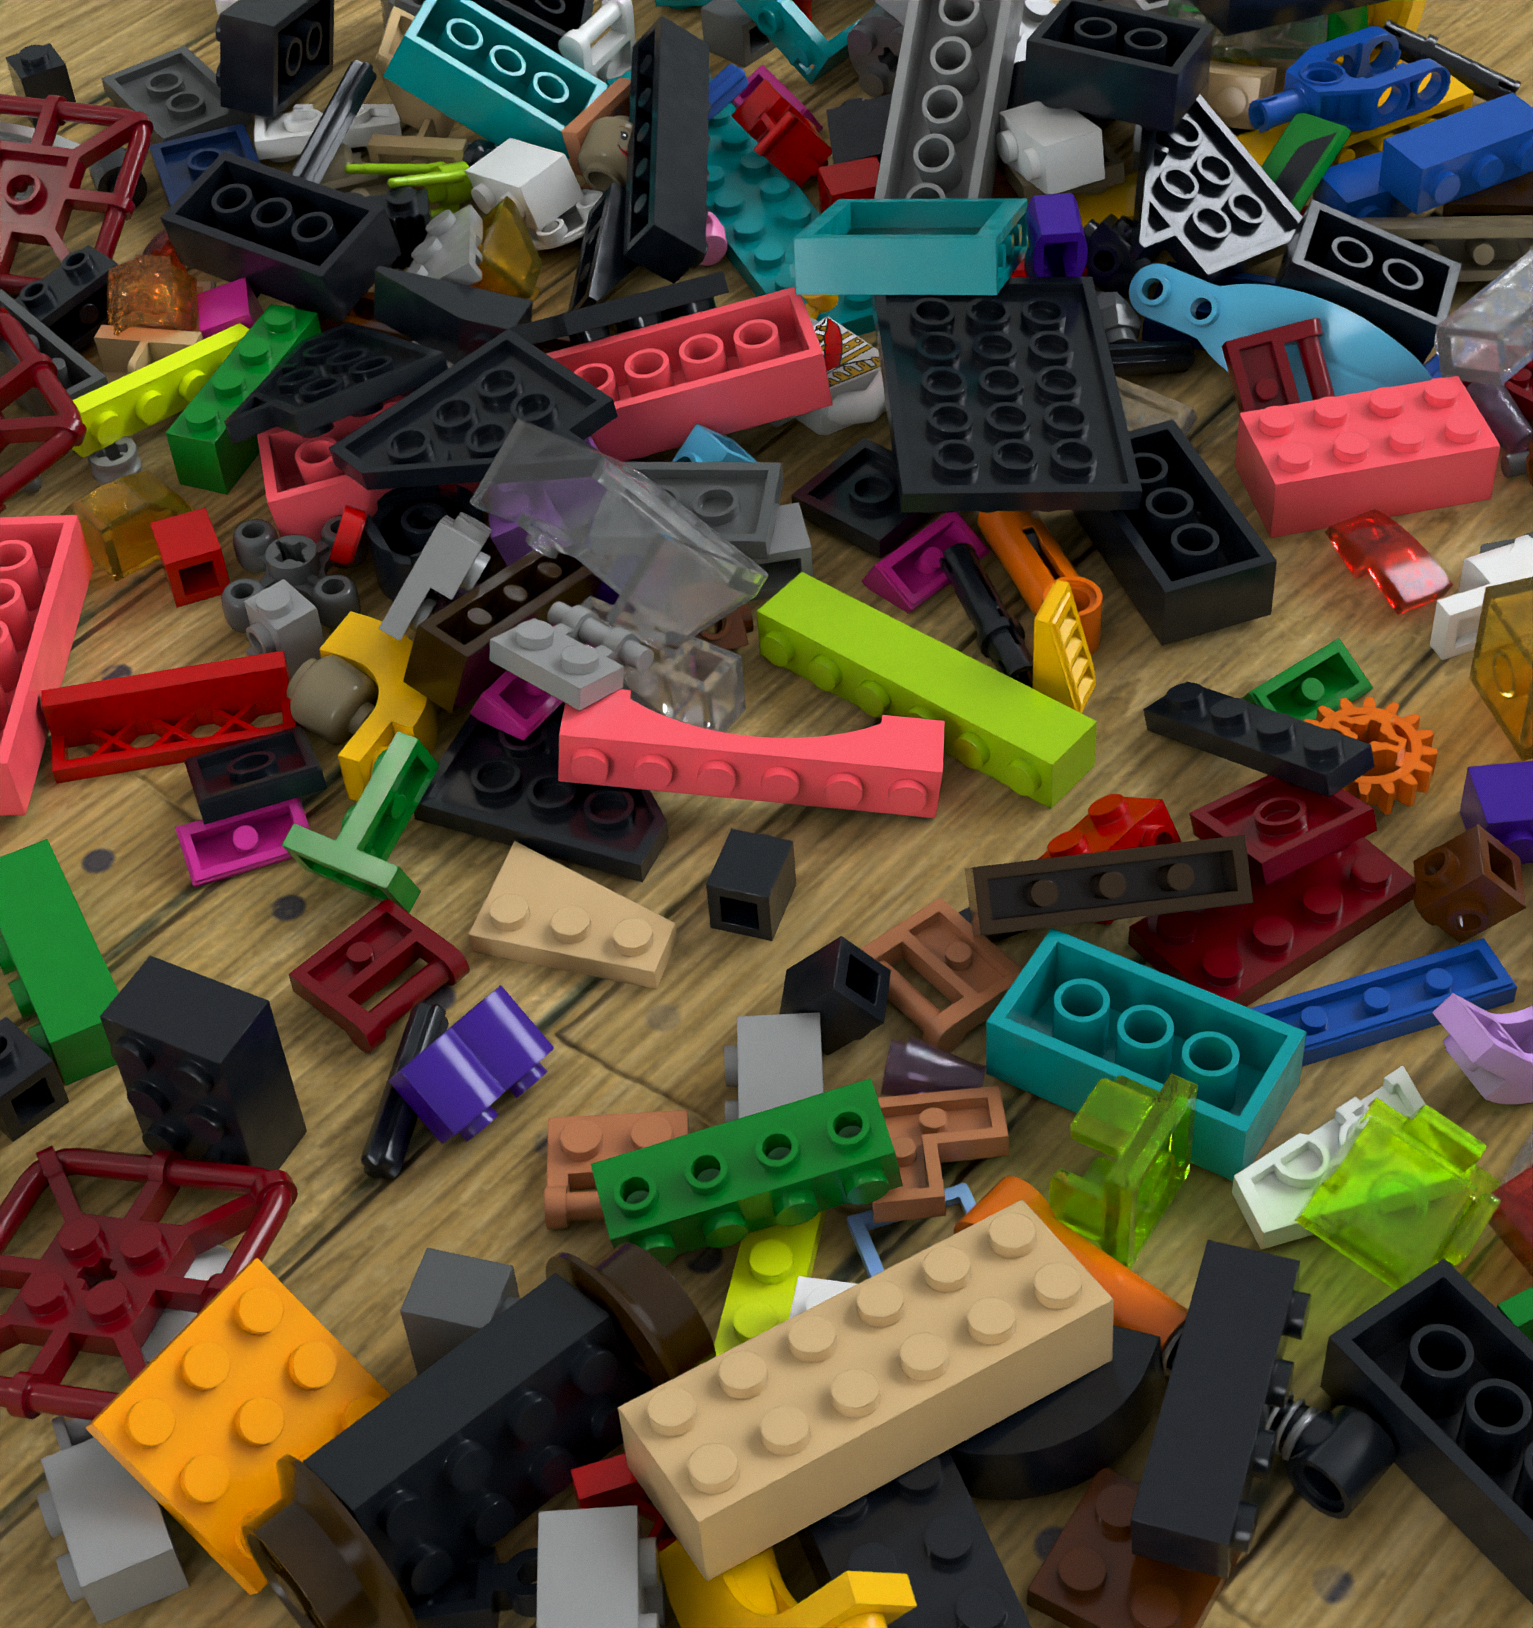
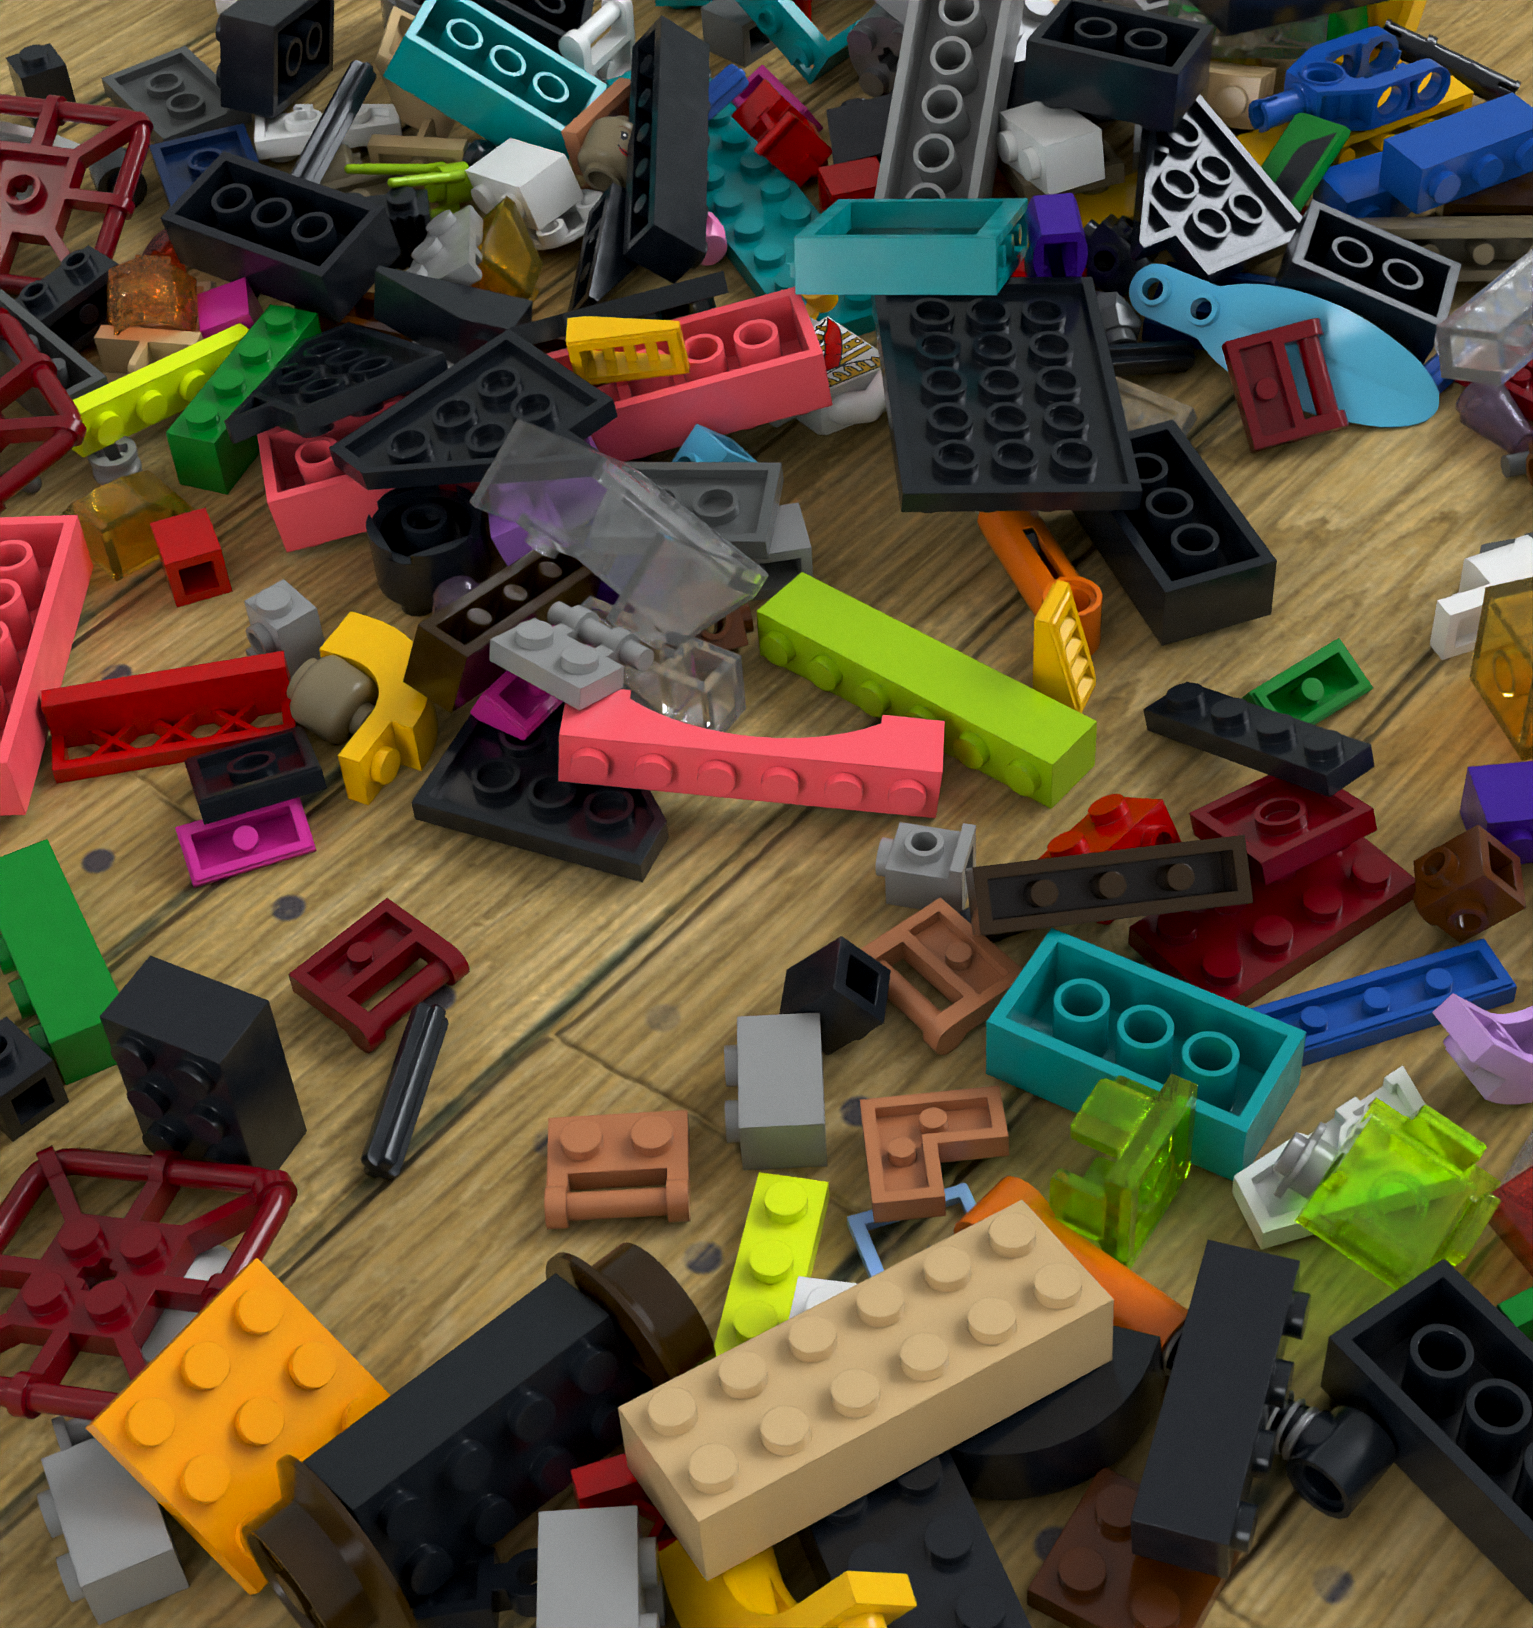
(299, 563): dark grey gear -> none
(348, 535): red tile -> none
(372, 827): green bracket -> none
(446, 563): light grey plate -> none
(453, 1301): dark grey brick -> none
(473, 1066): dark purple brick -> none
(570, 923): tan wing -> none
(593, 333): none -> yellow slope
(749, 1174): green brick -> none
(751, 884): black brick -> none
(859, 499): black plate -> none
(913, 570): dark pink slope -> none
(923, 1068): cone -> none
(926, 865): none -> light grey brick
(997, 632): black pin -> none
(1304, 1162): none -> light grey plate
(1365, 452): coral brick -> none
(1392, 556): clear red slope -> none
(1399, 750): orange gear -> none

